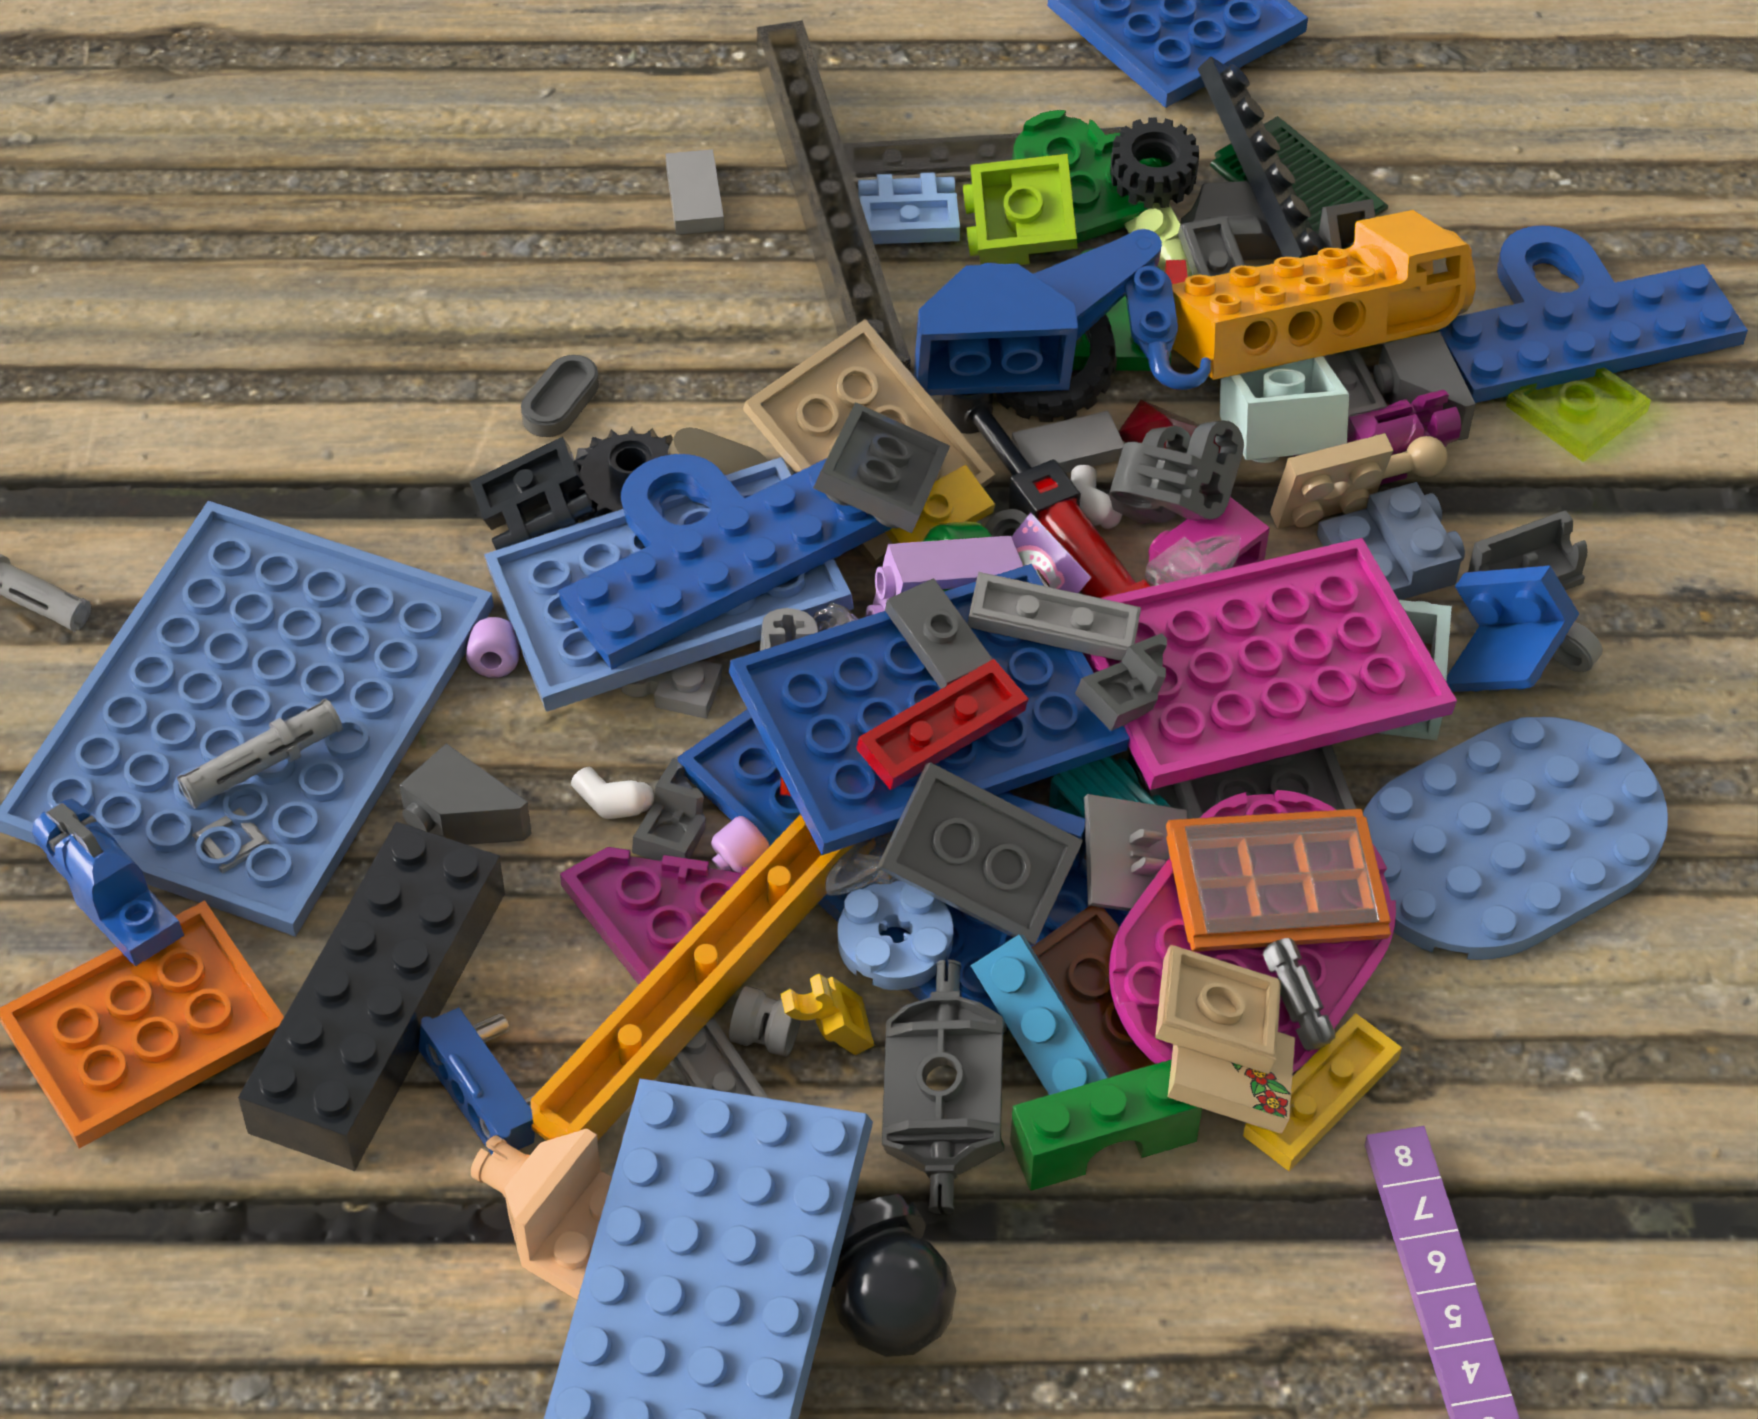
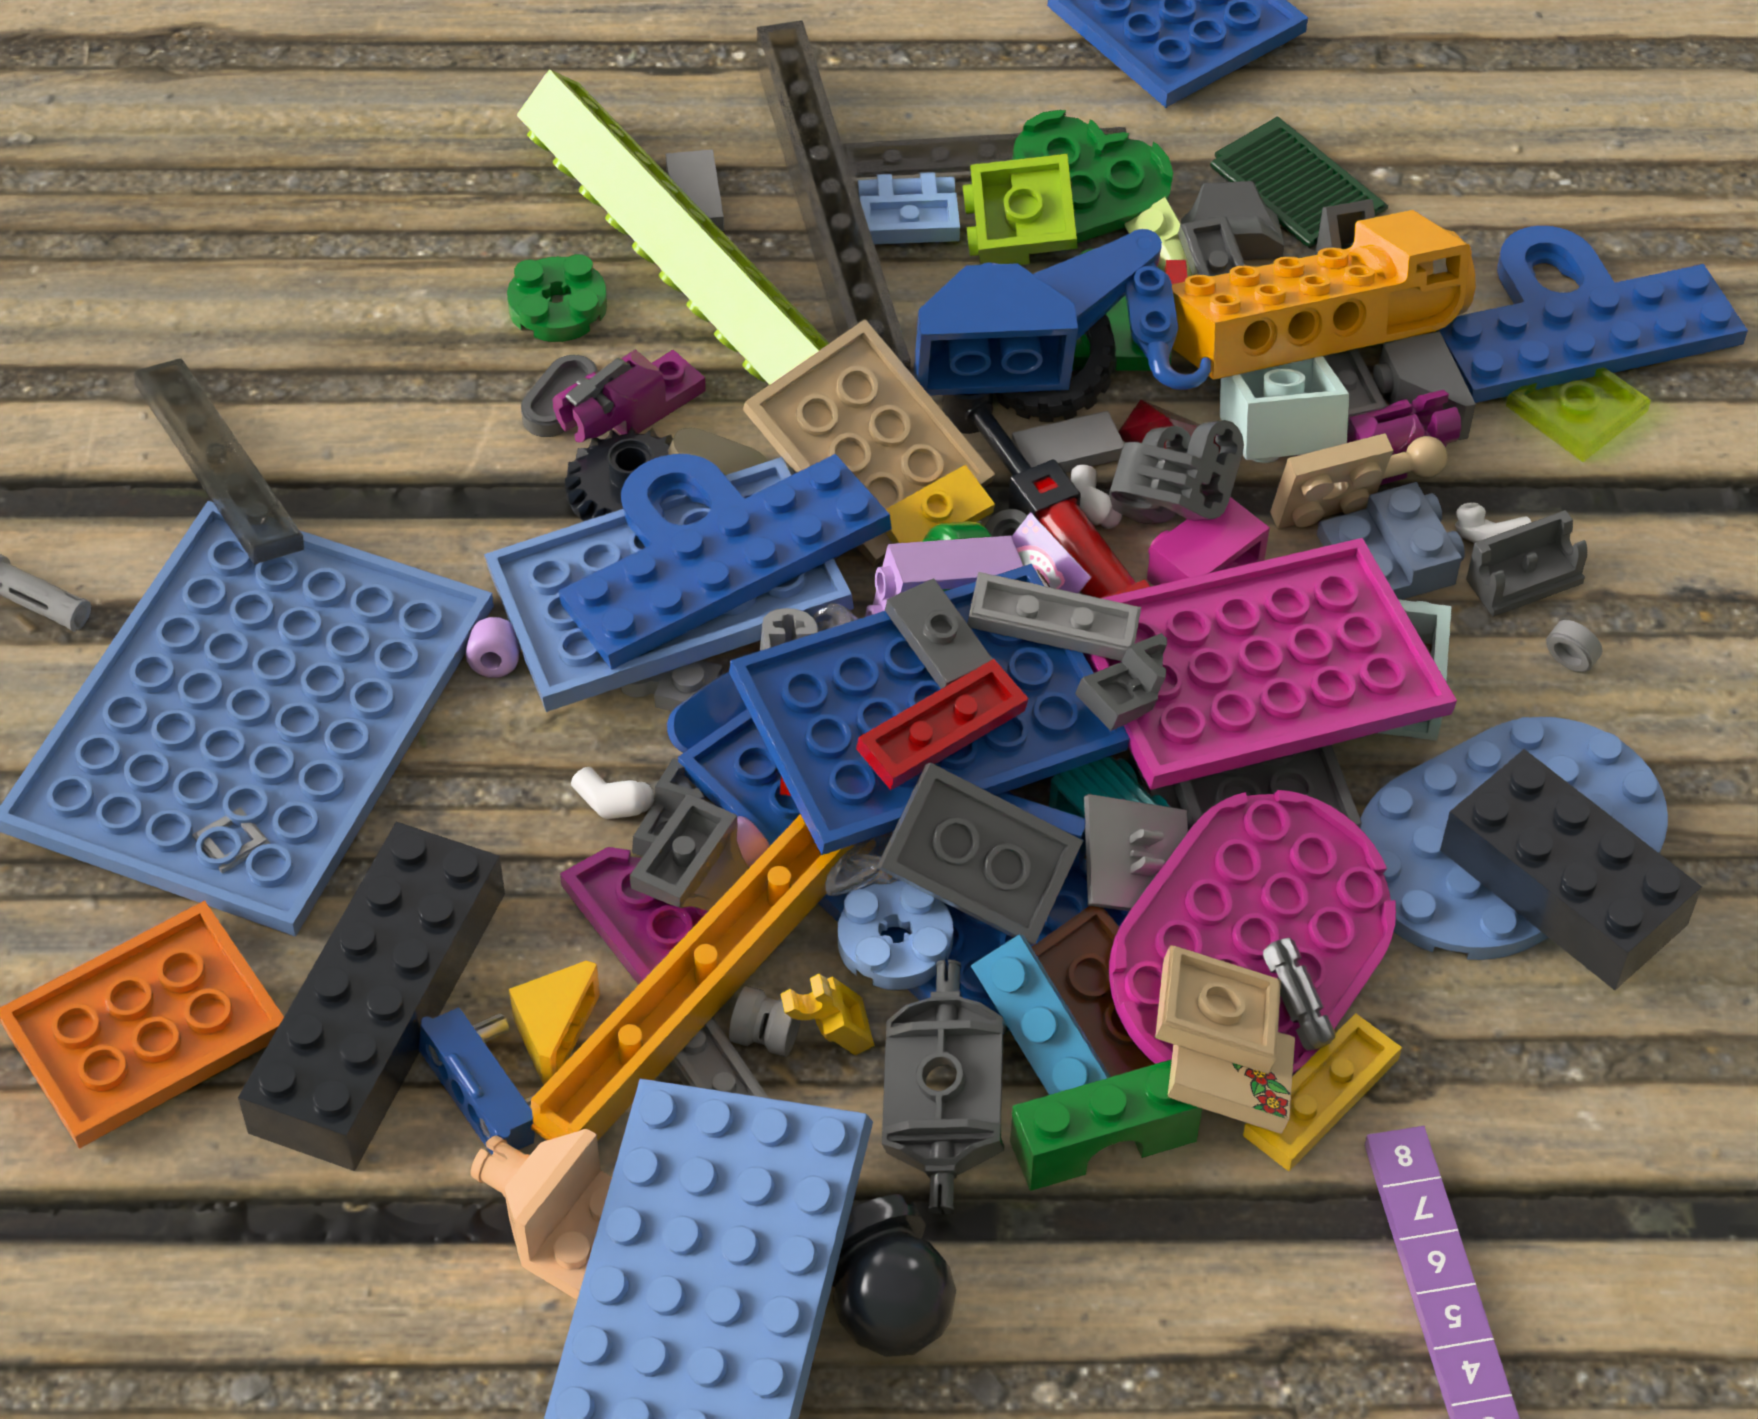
(105, 881): blue plate -> none
(219, 461): none -> clear smoke tile
(278, 743): light grey pin -> none
(463, 802): dark grey slope -> none
(528, 484): black plate -> none
(553, 1014): none -> yellow slope
(569, 276): none -> green plate
(627, 395): none -> magenta plate
(669, 229): none -> brick
(692, 857): none -> dark grey slope
(704, 712): none -> blue tile
(882, 468): dark grey plate -> none
(1158, 142): black tyre -> none
(1194, 559): clear plate -> none
(1259, 159): black plate -> none
(1277, 879): clear piece -> none
(1474, 526): none -> white arm
(1520, 623): blue bracket -> none
(1570, 868): none -> black brick

